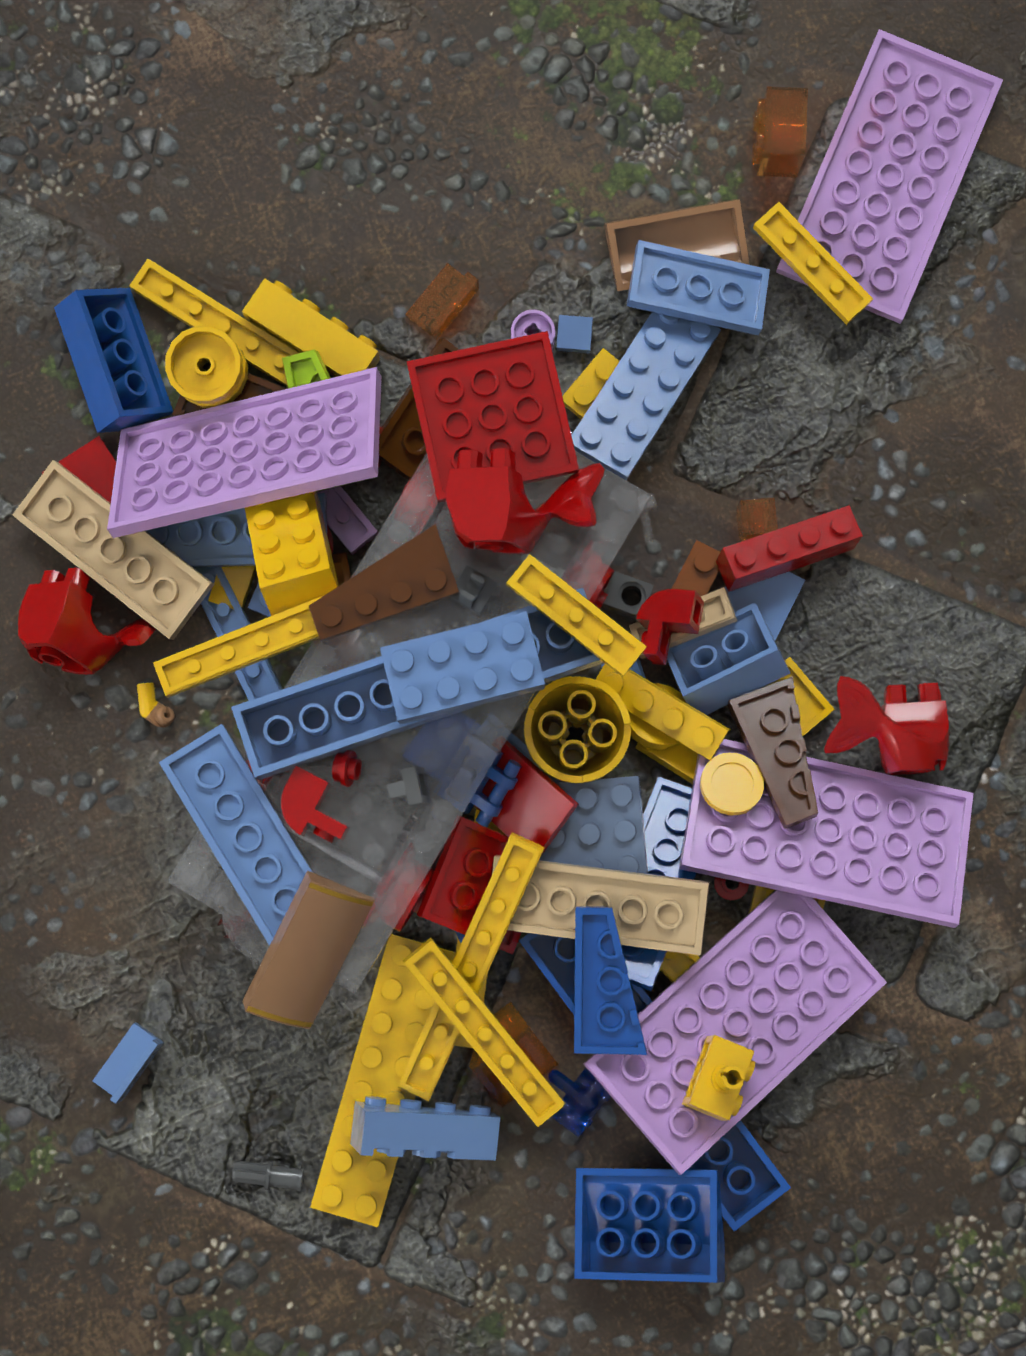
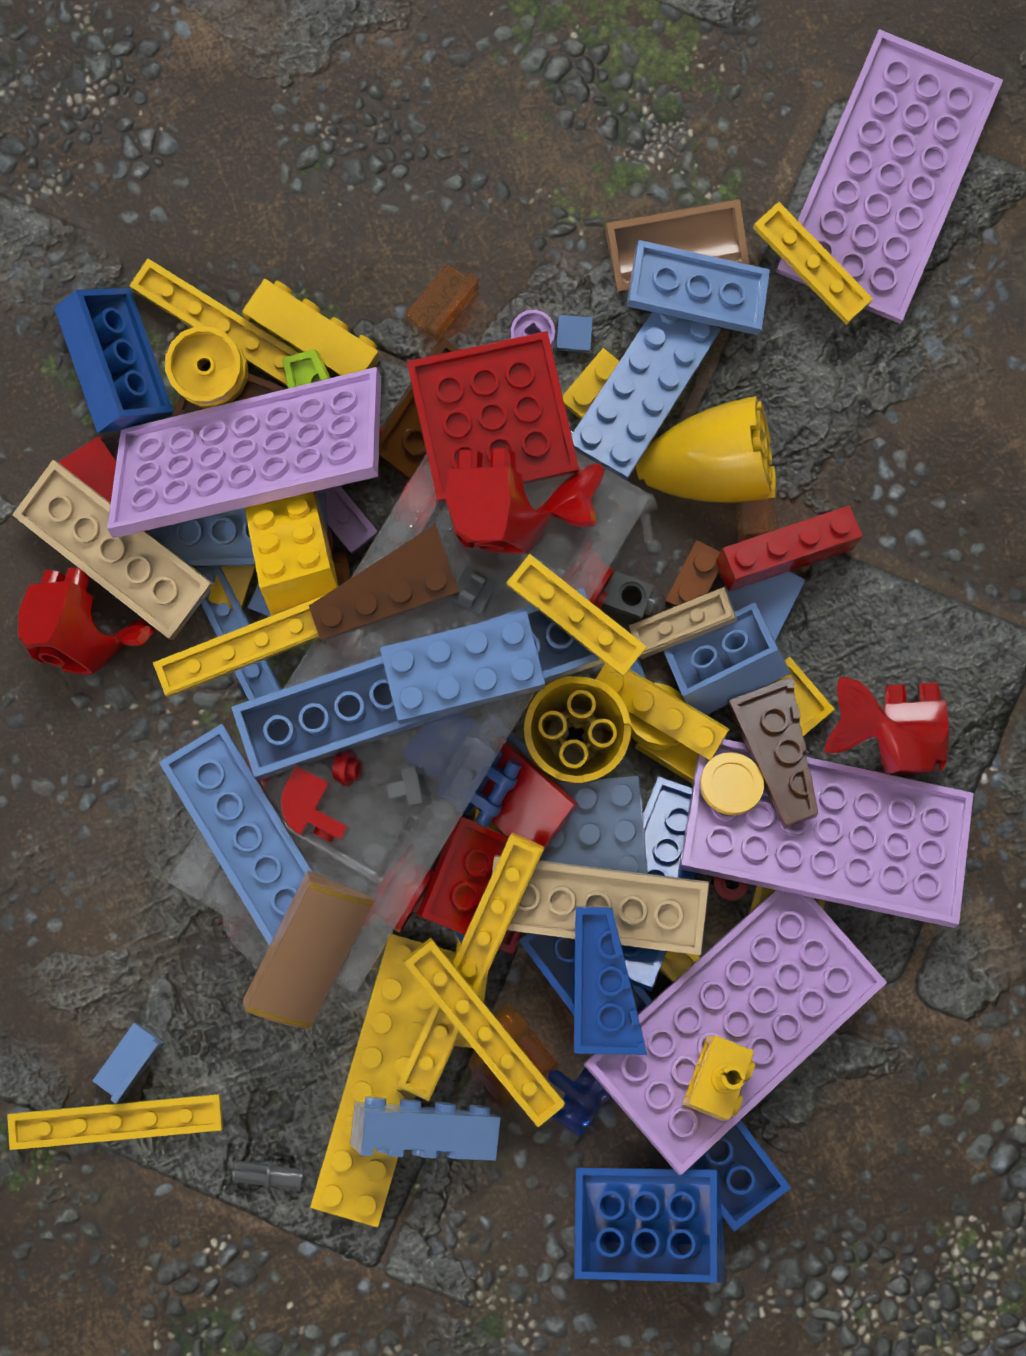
(115, 1121): none -> yellow plate
(151, 709): arm -> none
(667, 613): red brick -> none
(714, 456): none -> yellow cylinder
(780, 132): clear orange brick -> none

